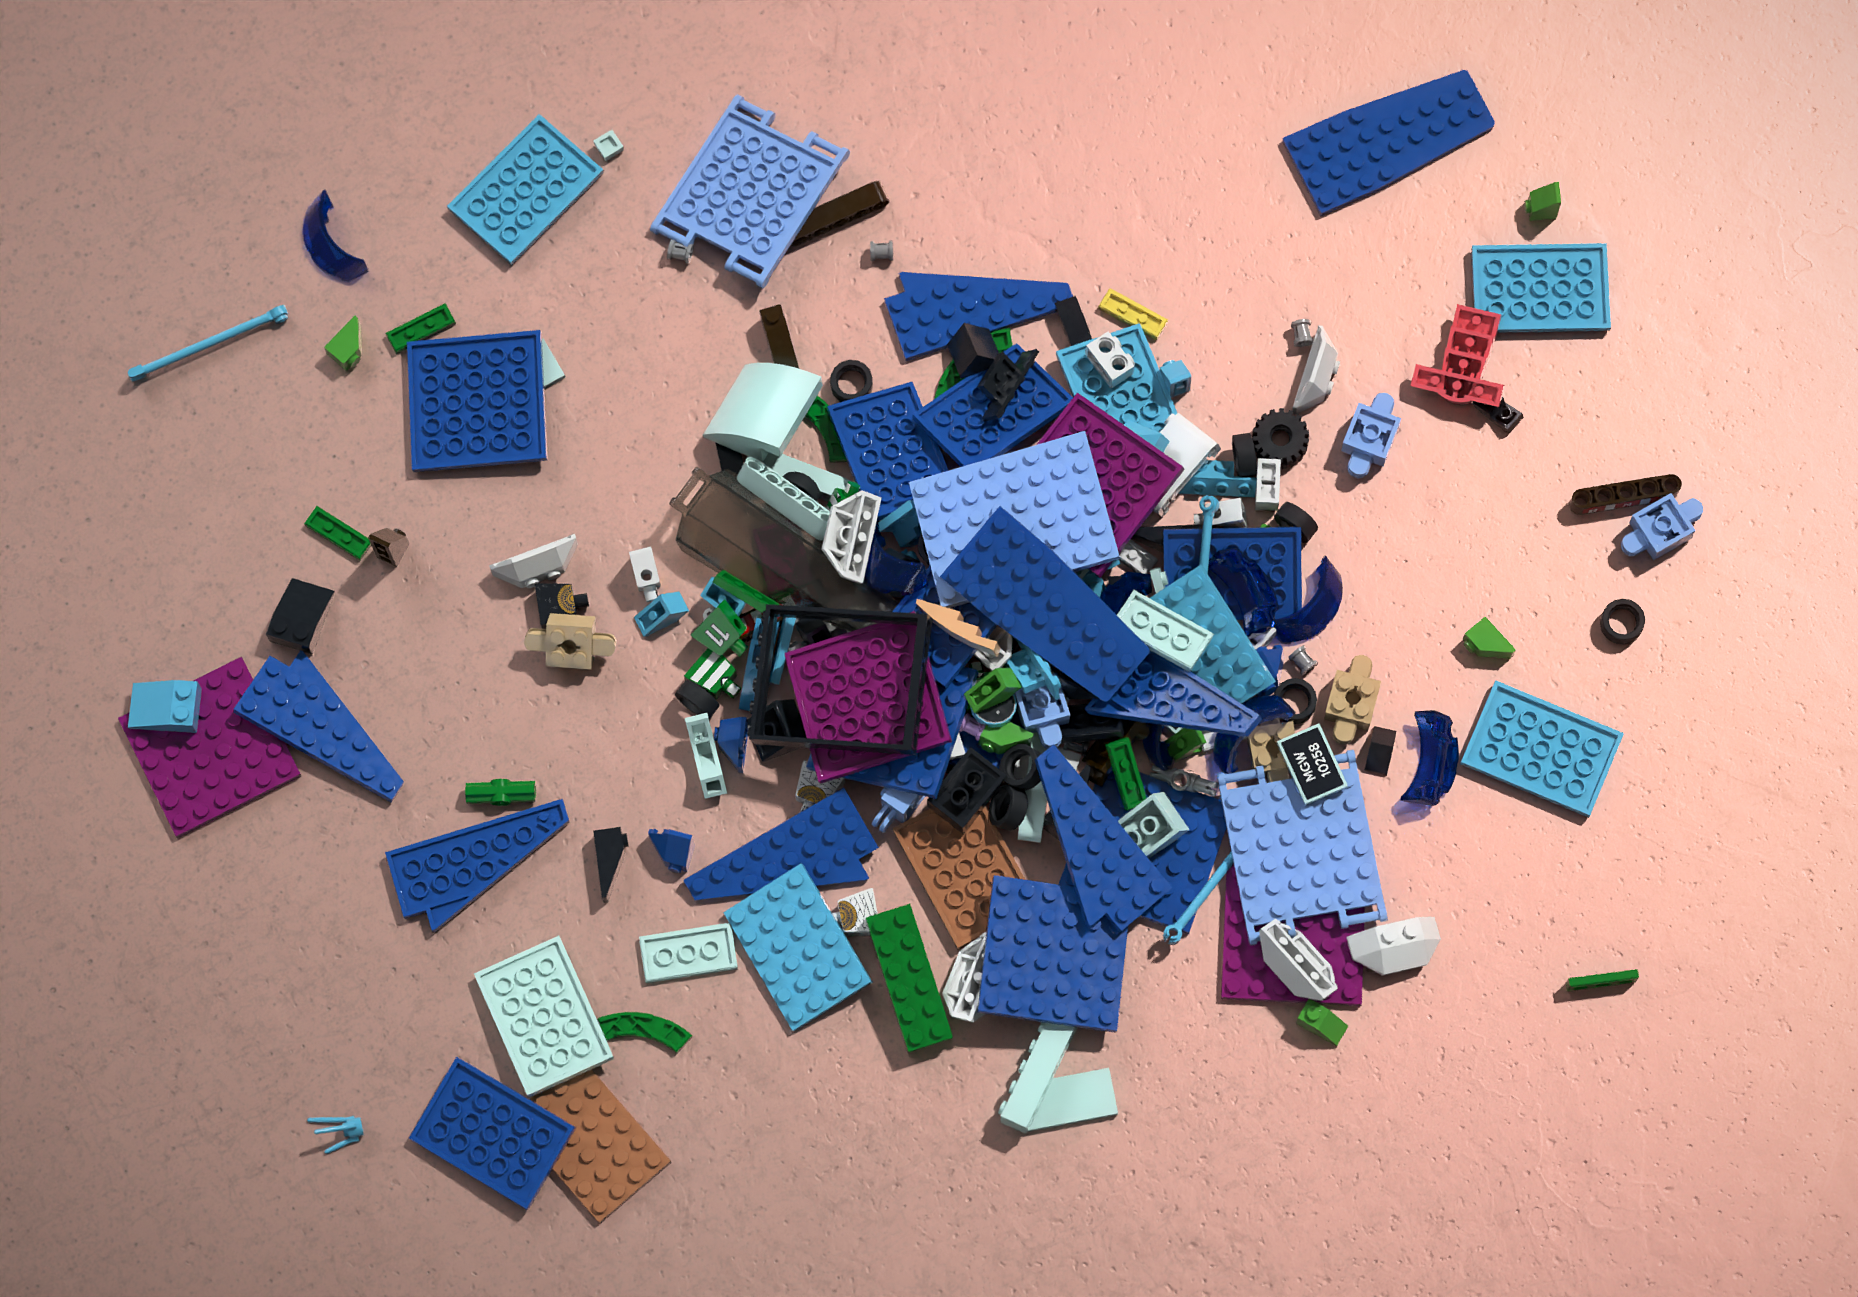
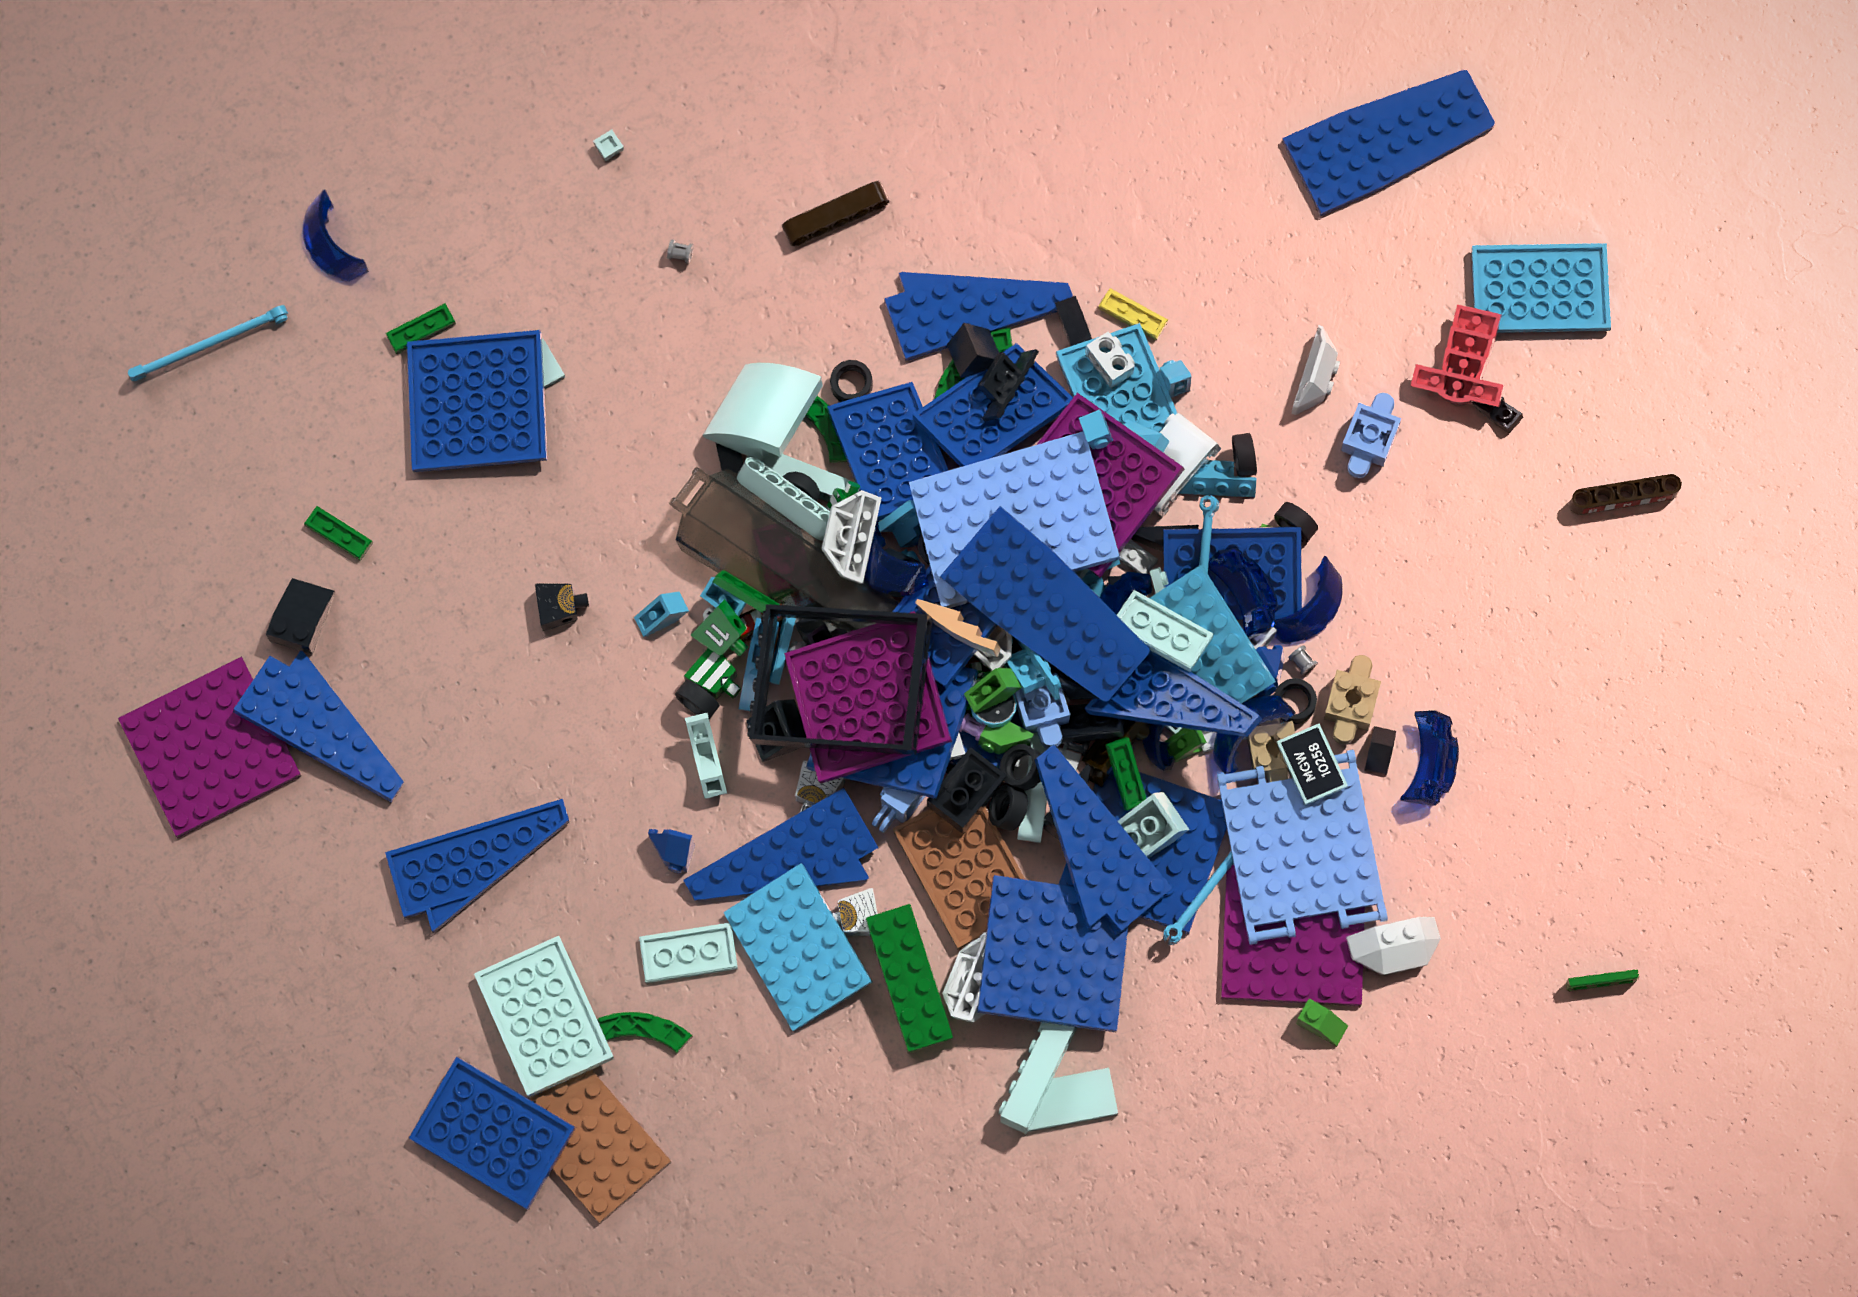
(165, 706): medium azure slope -> none
(346, 345): bright green slope -> none
(350, 1125): medium azure plant -> none
(389, 545): slope -> none
(500, 792): green piece -> none
(525, 189): medium azure plate -> none
(537, 564): white wedge -> none
(570, 631): tan brick -> none
(610, 854): black slope -> none
(642, 564): white torso -> none
(733, 740): blue slope -> none
(750, 190): light blue plate -> none
(778, 336): dark brown slope -> none
(881, 250): light grey bush -> none
(1096, 430): none -> medium azure brick
(1194, 781): light grey pin -> none
(1229, 515): white torso -> none
(1267, 484): white brick -> none
(1292, 426): black tyre -> none
(1296, 962): white wedge -> none
(1302, 332): light grey bush -> none
(1487, 641): bright green slope -> none
(1542, 748): medium azure plate -> none
(1544, 202): bright green slope -> none
(1628, 605): black tyre -> none
(1662, 526): light blue brick -> none

